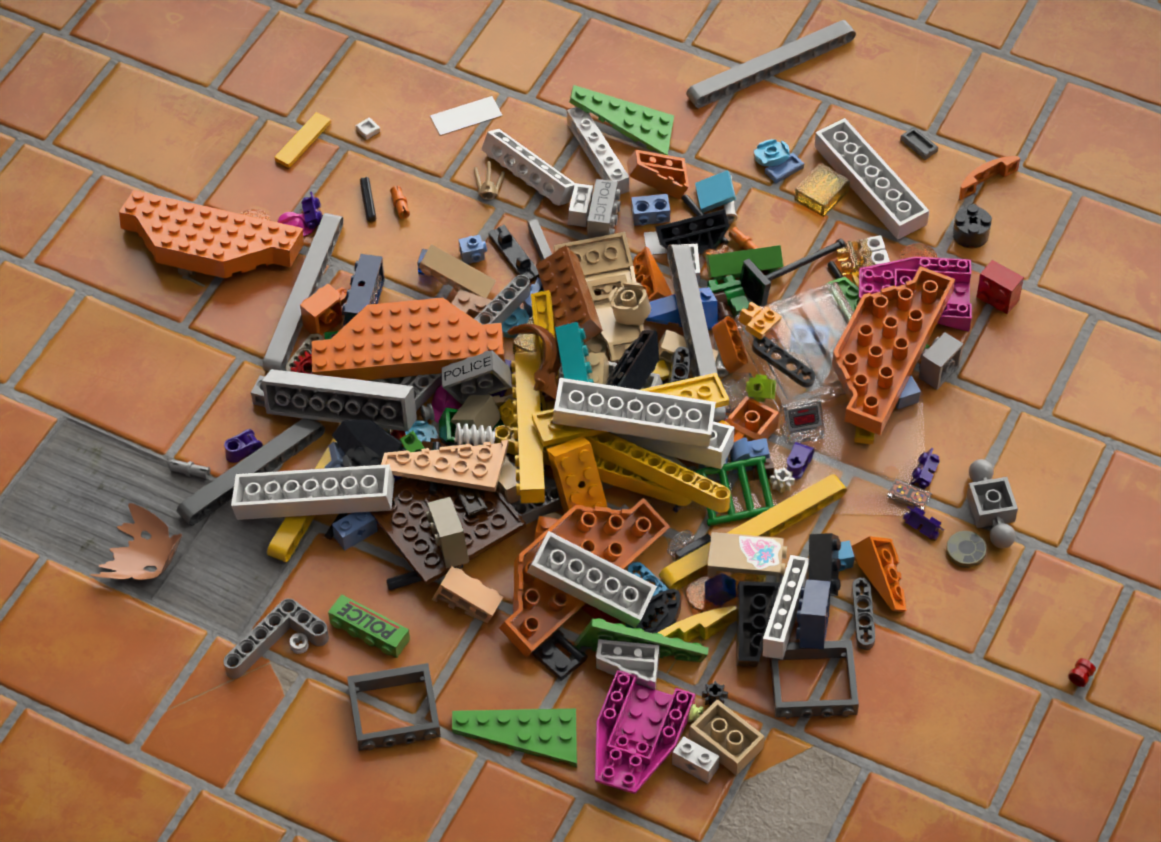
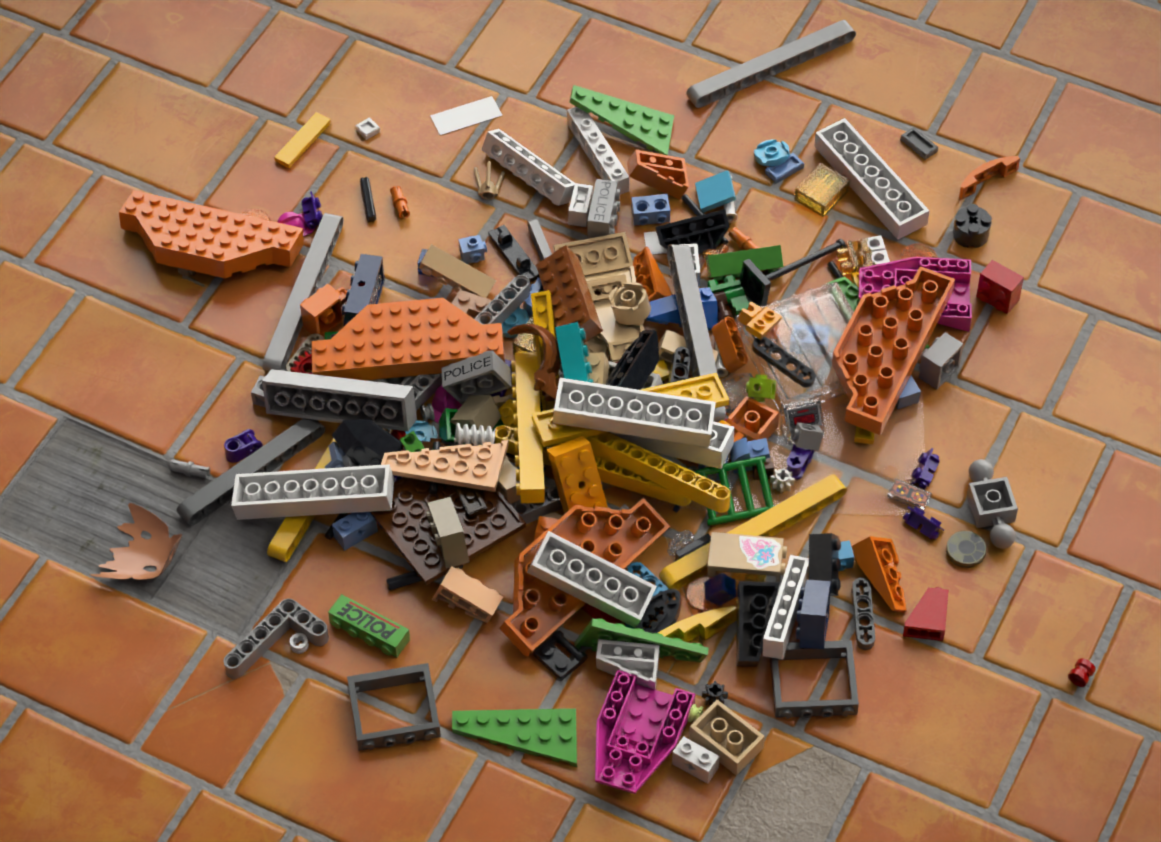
(807, 436): none -> light grey brick
(928, 616): none -> slope

